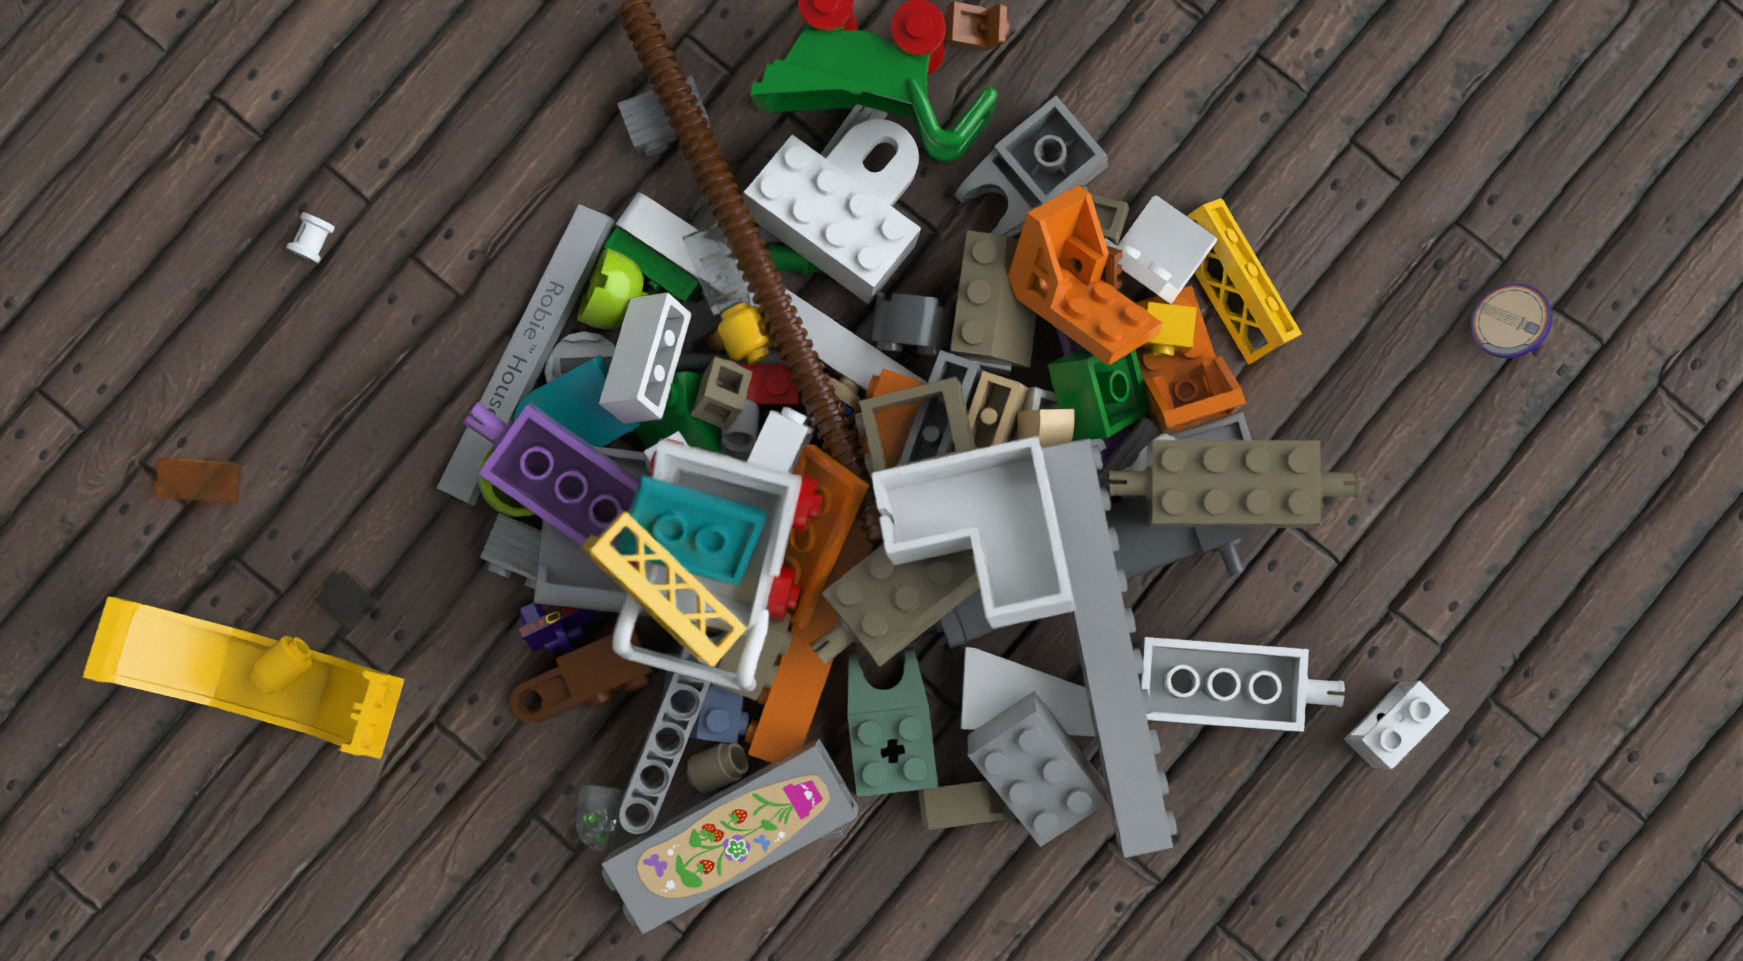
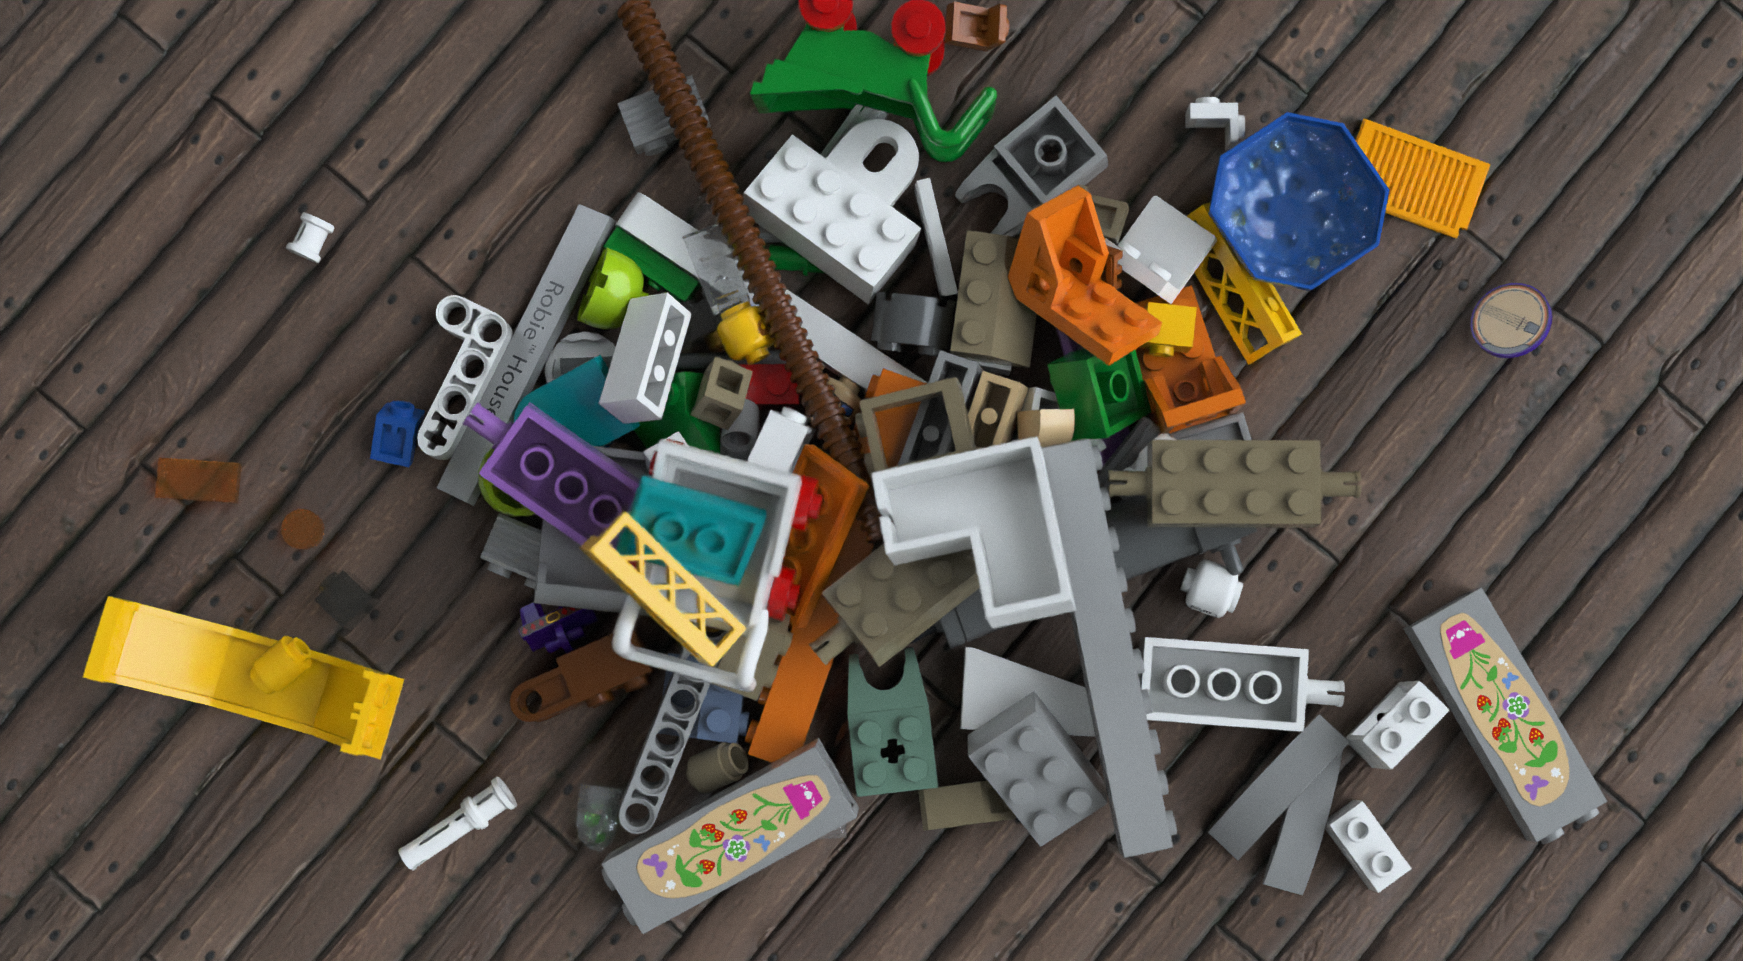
(302, 529): none -> clear orange tile
(396, 433): none -> blue bracket
(456, 381): none -> white beam
(473, 814): none -> white pin
(935, 240): none -> white tile
(1210, 113): none -> white bracket
(1211, 589): none -> white head
(1278, 787): none -> light grey slope
(1298, 201): none -> clear light blue rock
(1302, 833): none -> light grey slope
(1366, 846): none -> white brick
(1424, 179): none -> light orange window
(1506, 716): none -> brick

